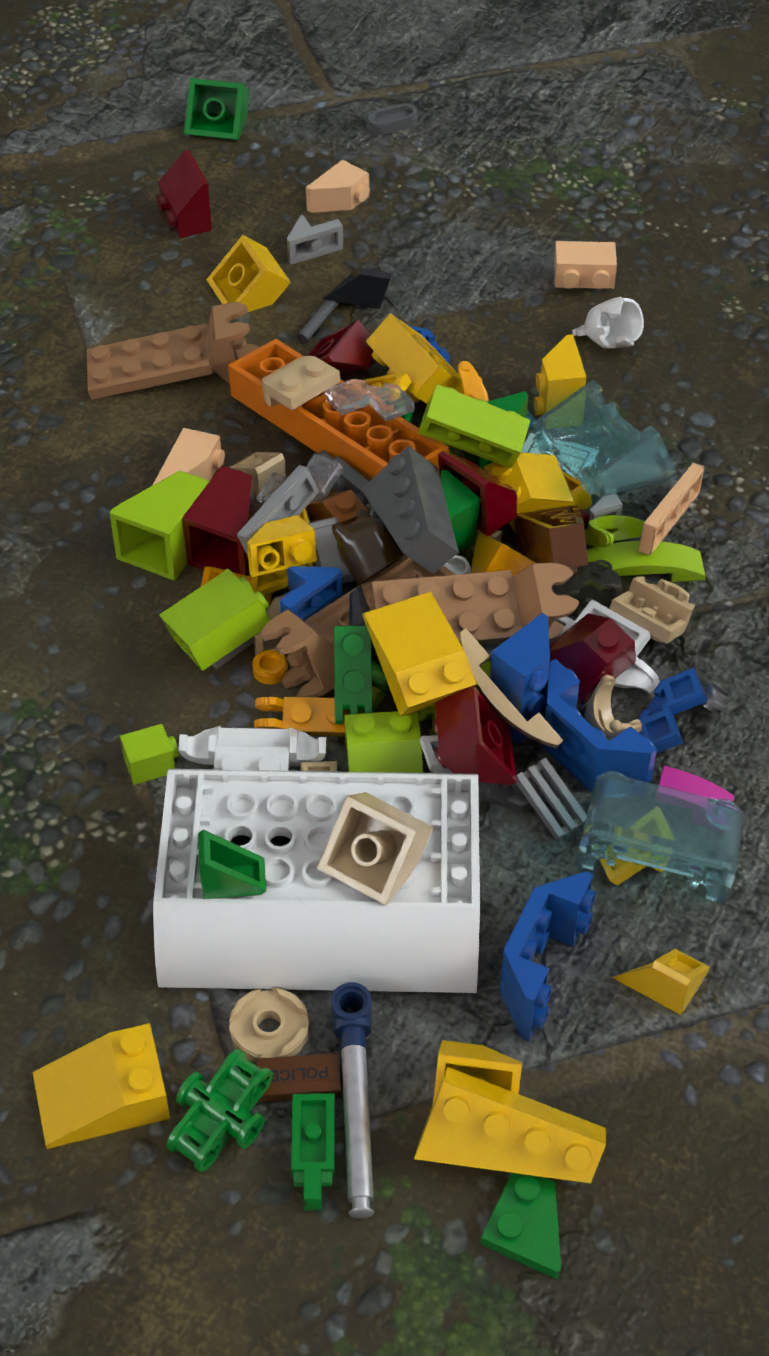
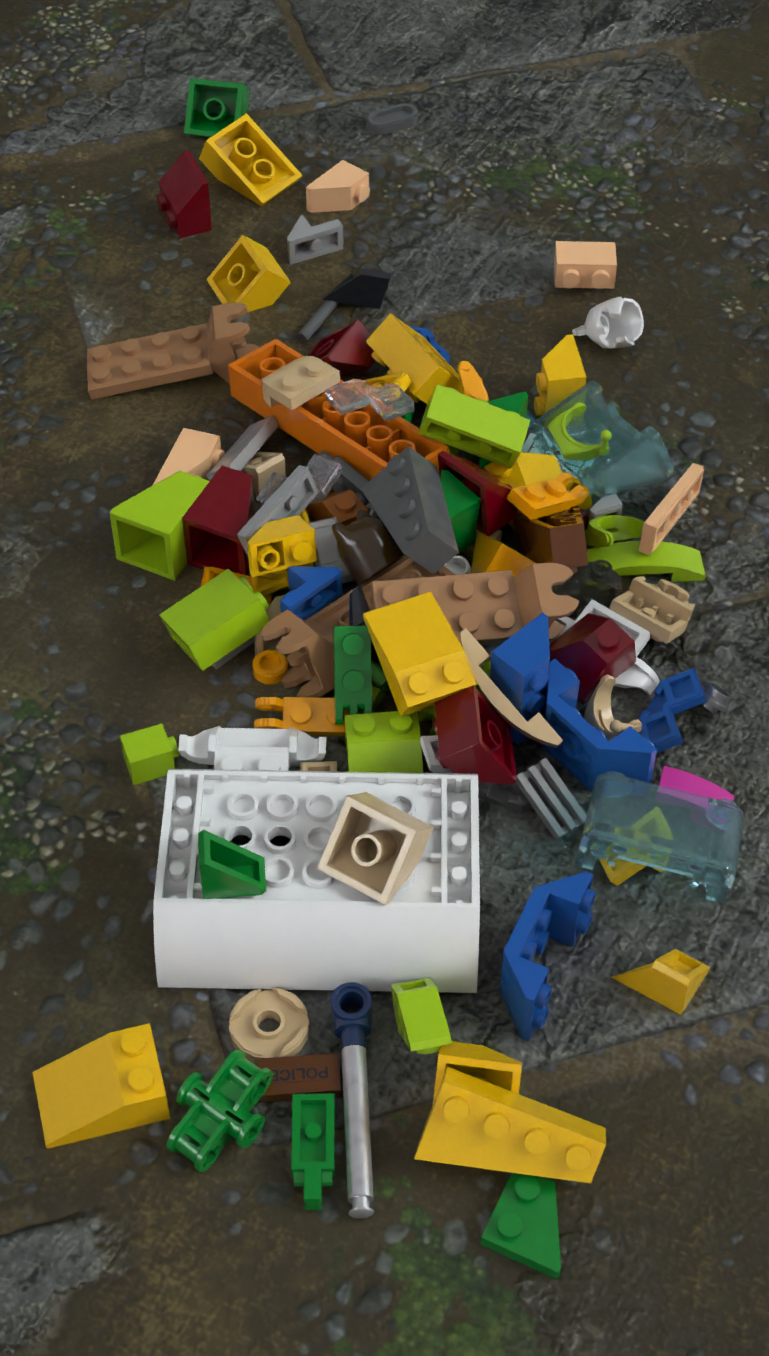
(246, 445): none -> light grey tile
(249, 161): none -> yellow slope
(420, 1015): none -> lime slope
(548, 496): none -> light orange hinge
(568, 446): none -> lime helmet

